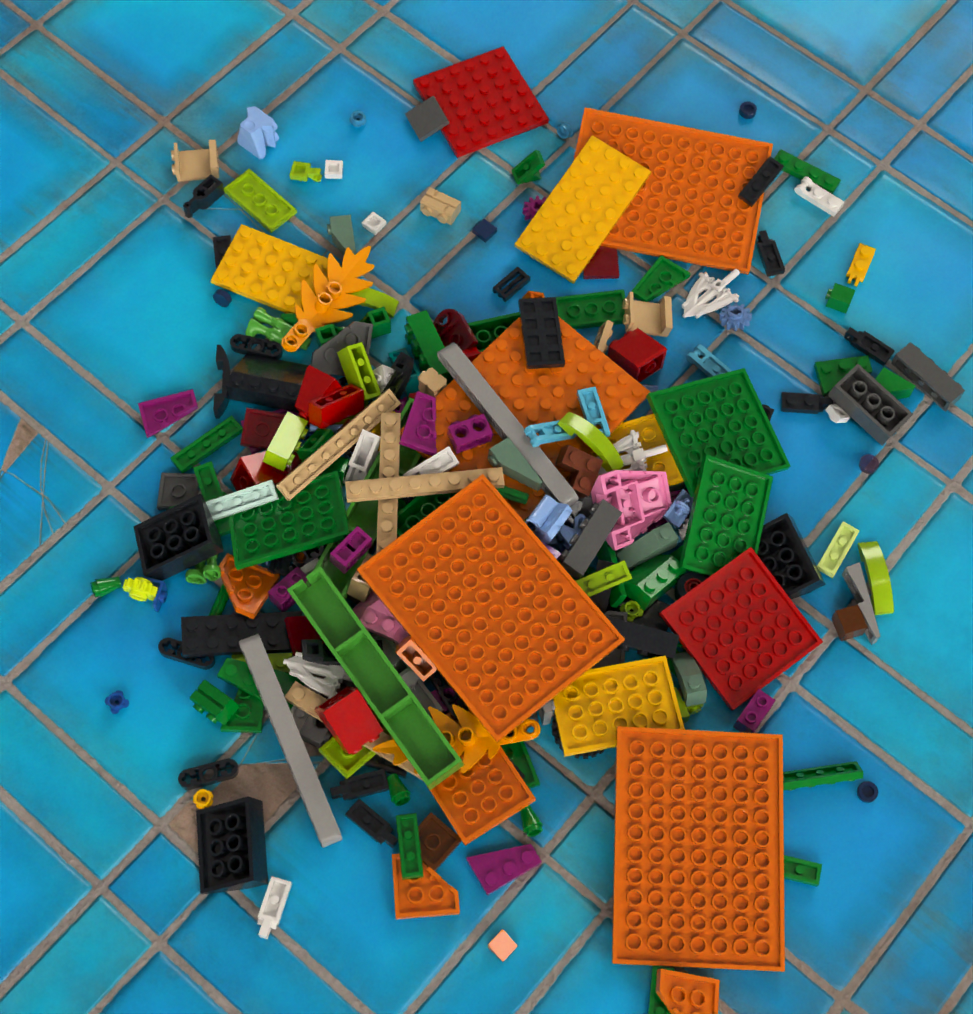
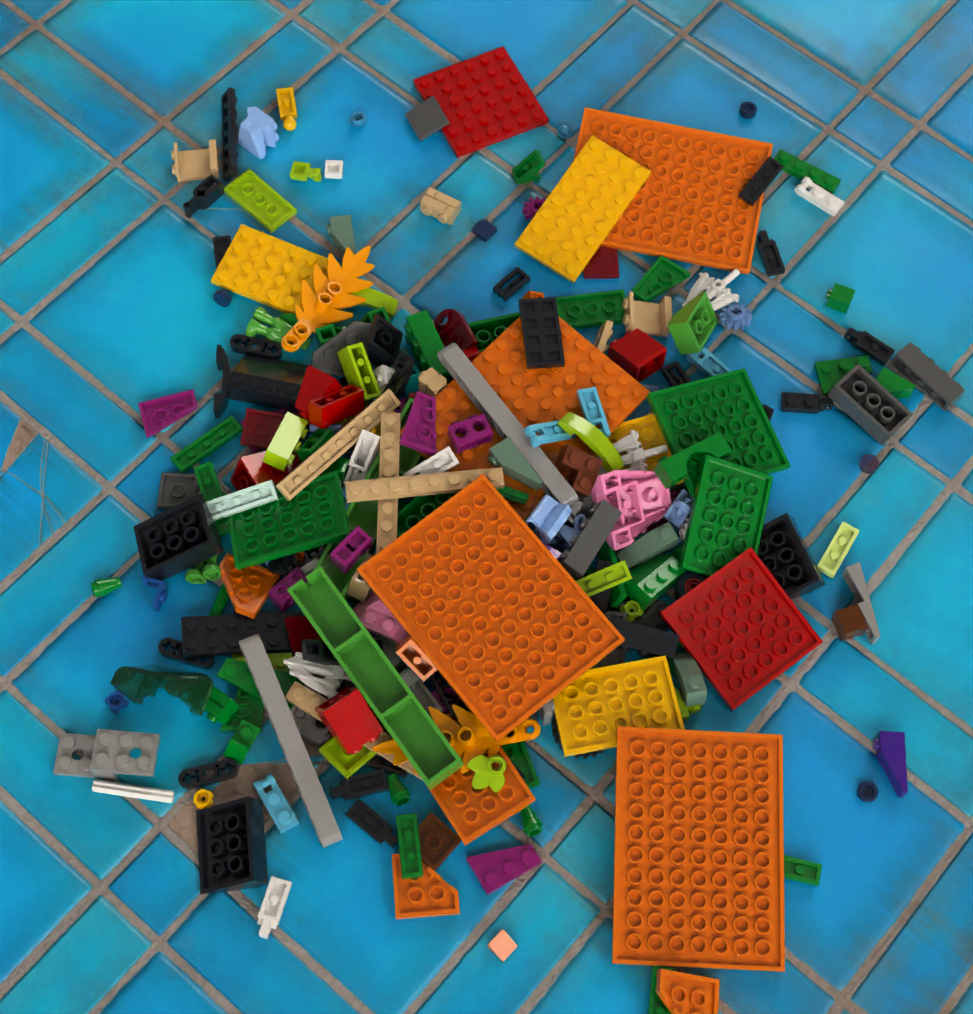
(107, 754): none -> light grey bracket
(133, 791): none -> white axle
(140, 589): neon yellow gear -> none
(144, 680): none -> clear green windscreen
(229, 139): none -> black plate
(242, 741): none -> green slope
(276, 804): none -> medium azure plate
(287, 107): none -> yellow plate
(374, 223): white tile -> none
(383, 342): none -> black slope
(485, 774): none -> lime plate
(674, 468): none -> green arch
(681, 372): none -> black tile
(693, 324): none -> bright green slope
(754, 712): magenta brick -> none
(822, 775): green plate -> none
(837, 414): white plate -> none
(860, 263): yellow hinge -> none
(878, 577): lime slope -> none
(892, 758): none -> dark purple slope

